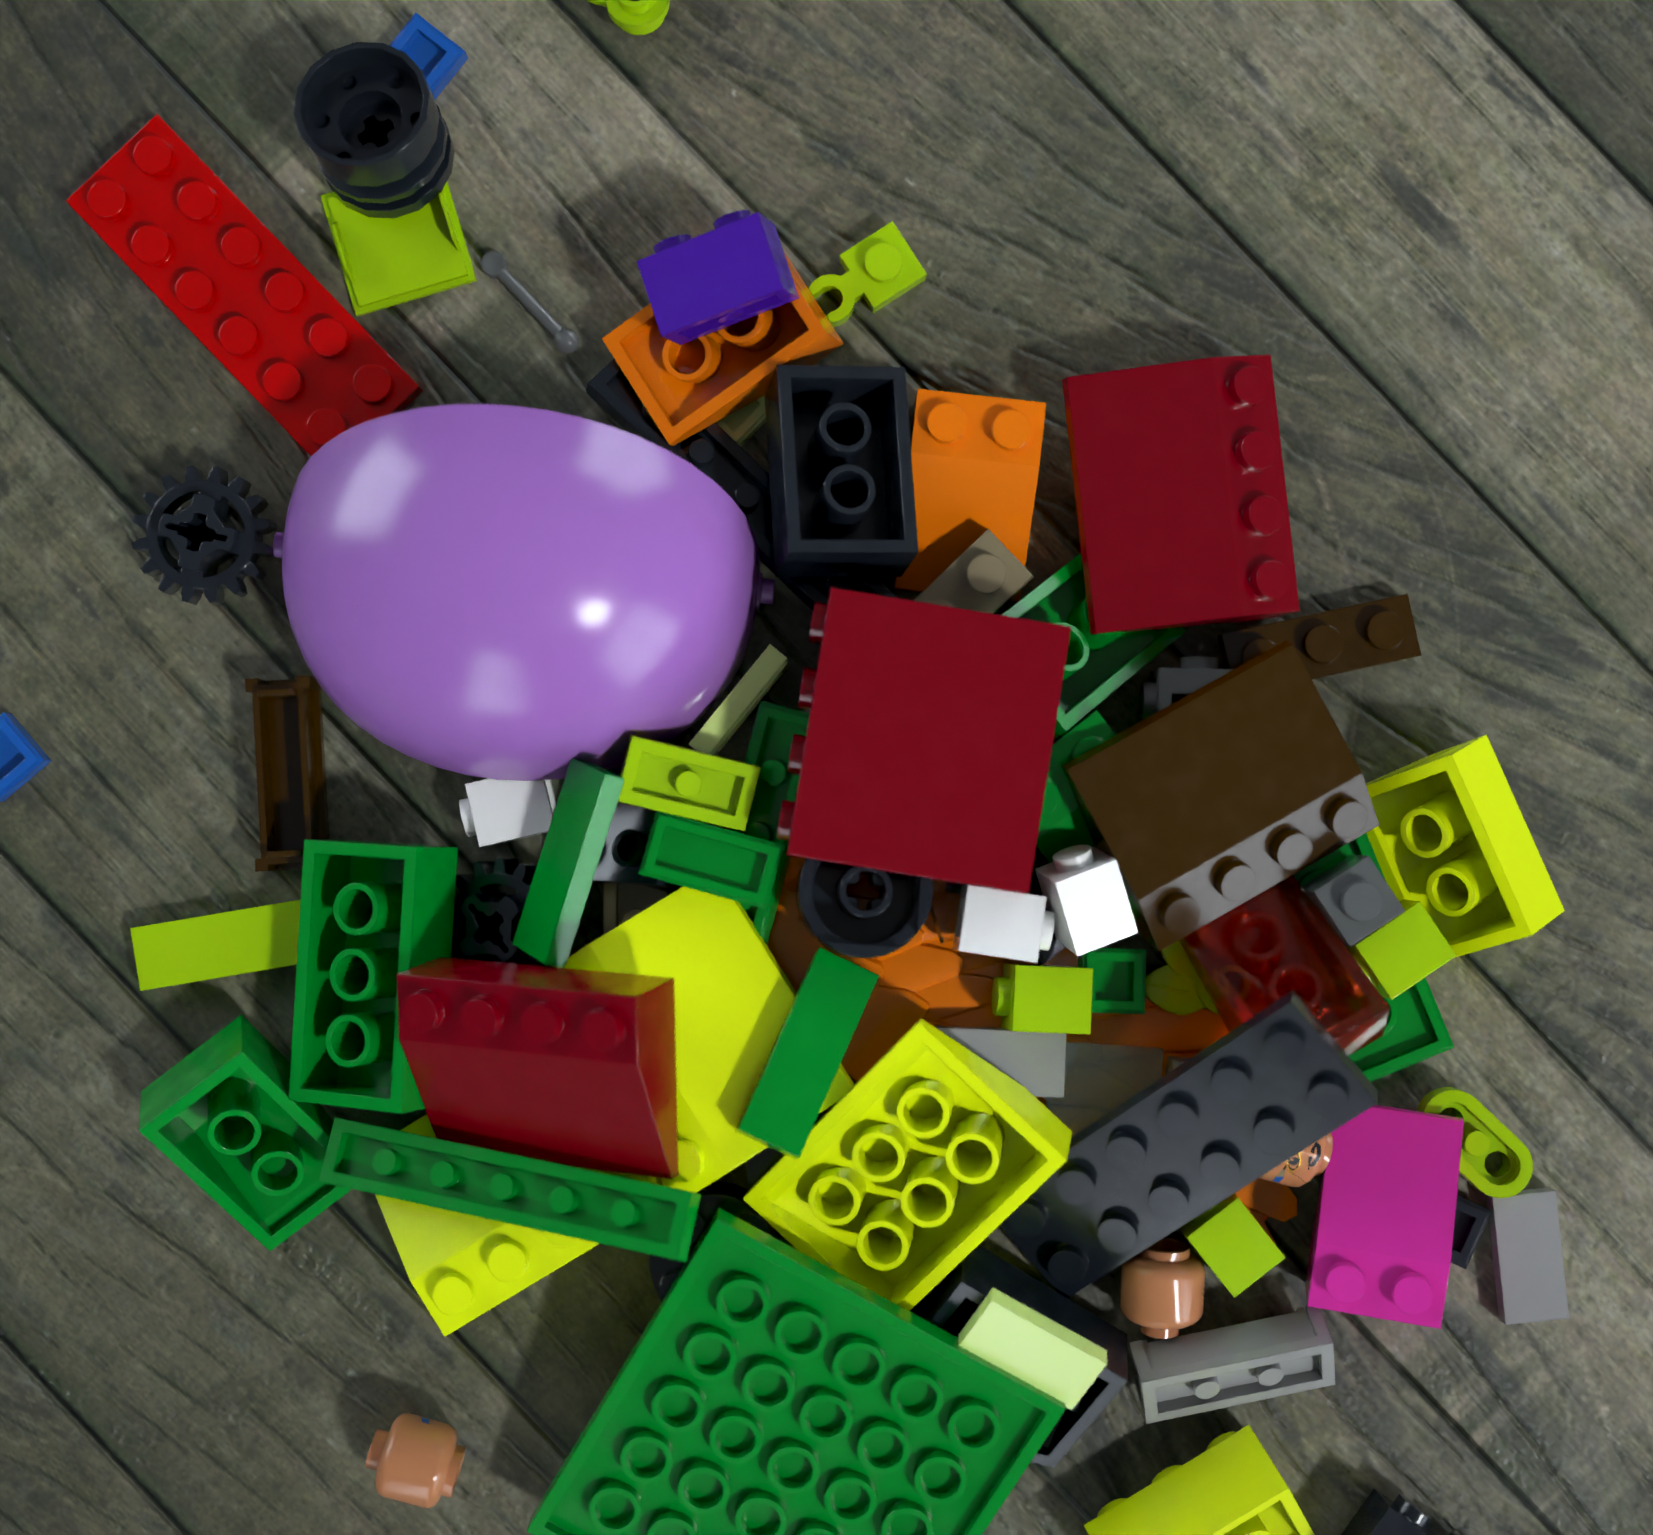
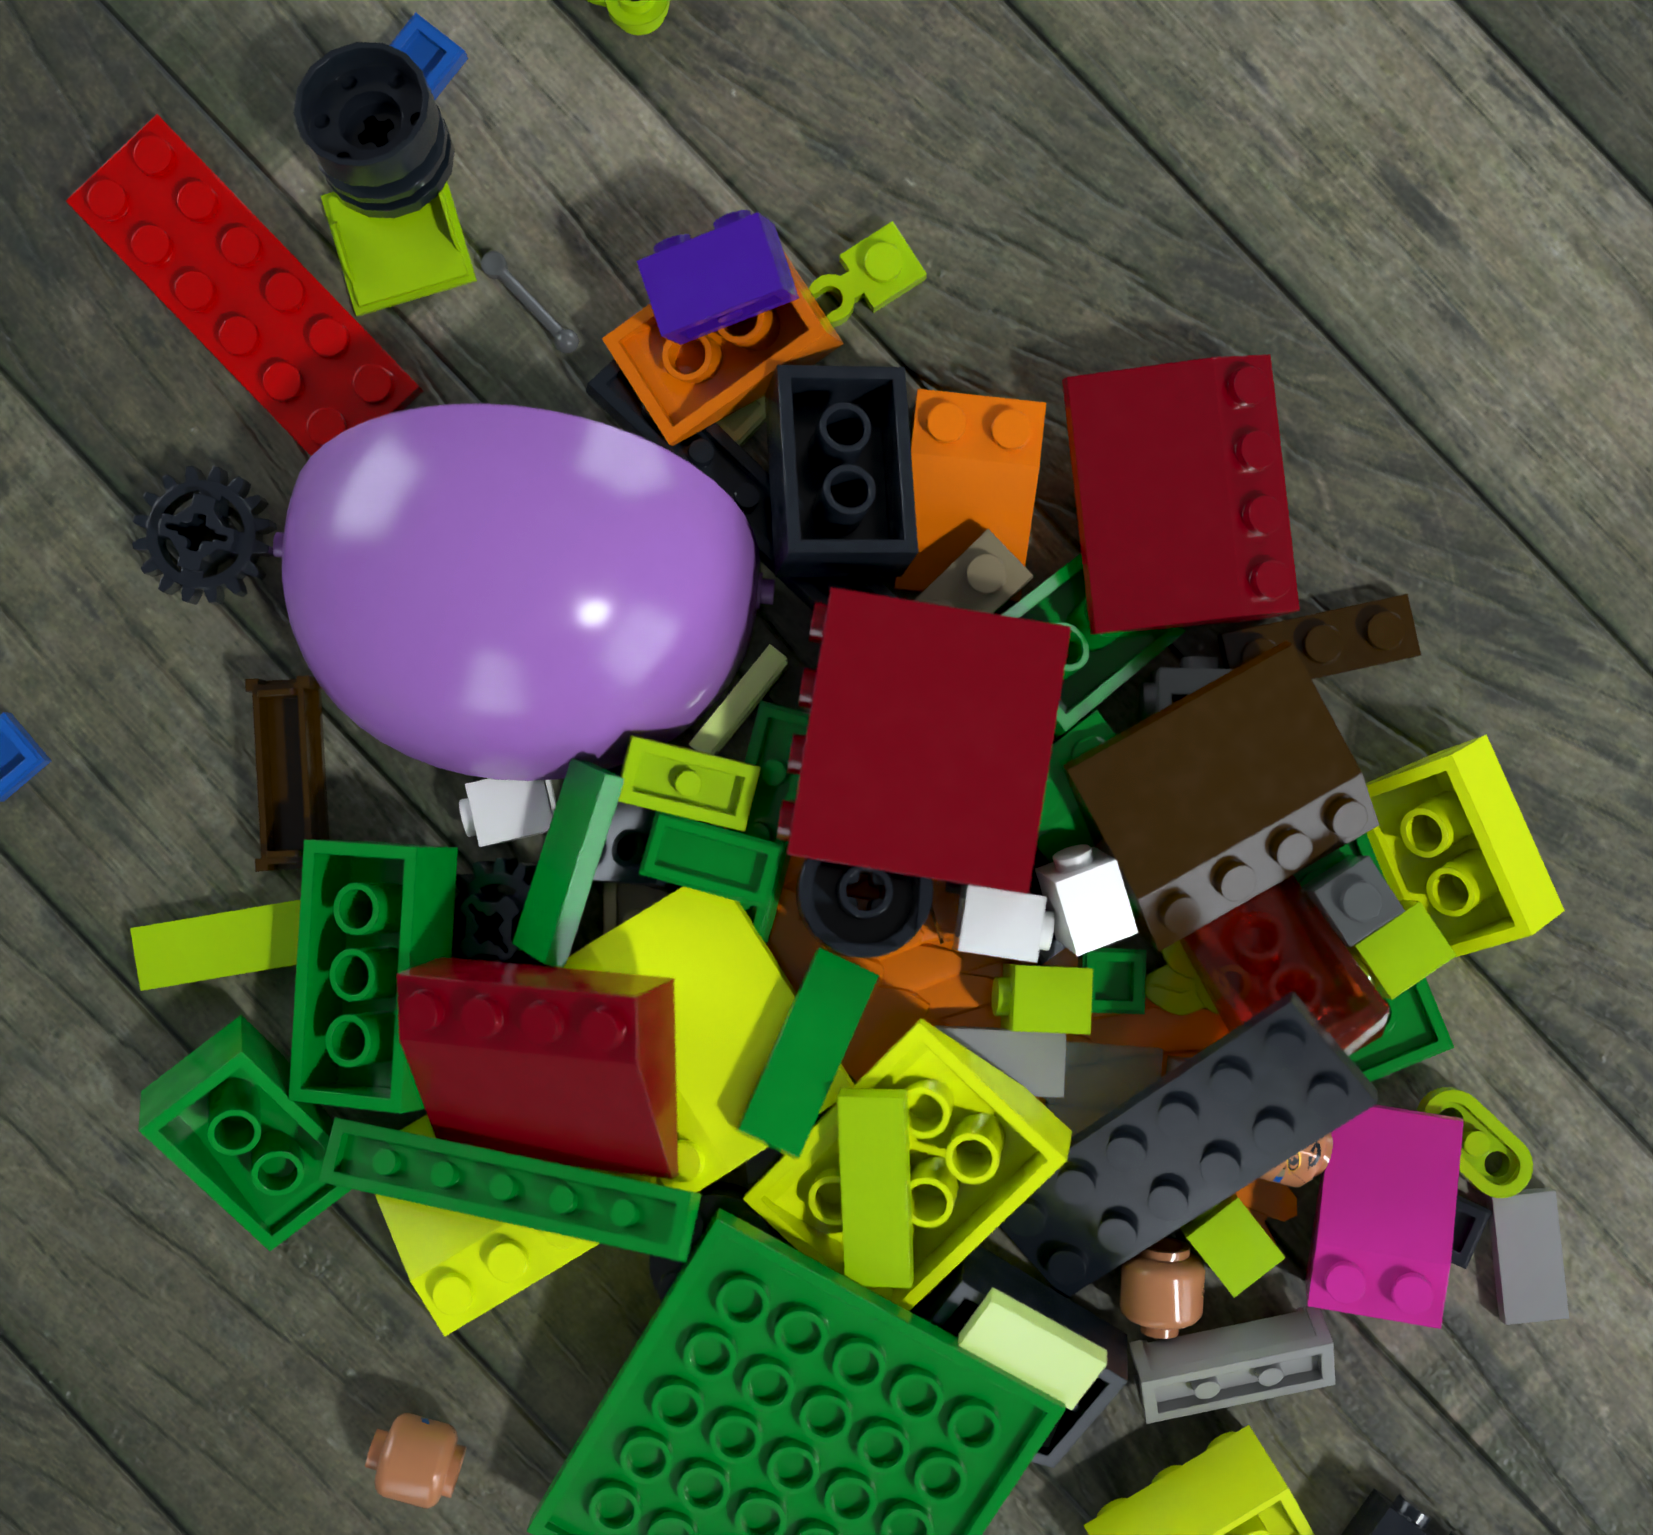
(875, 1187): none -> lime tile

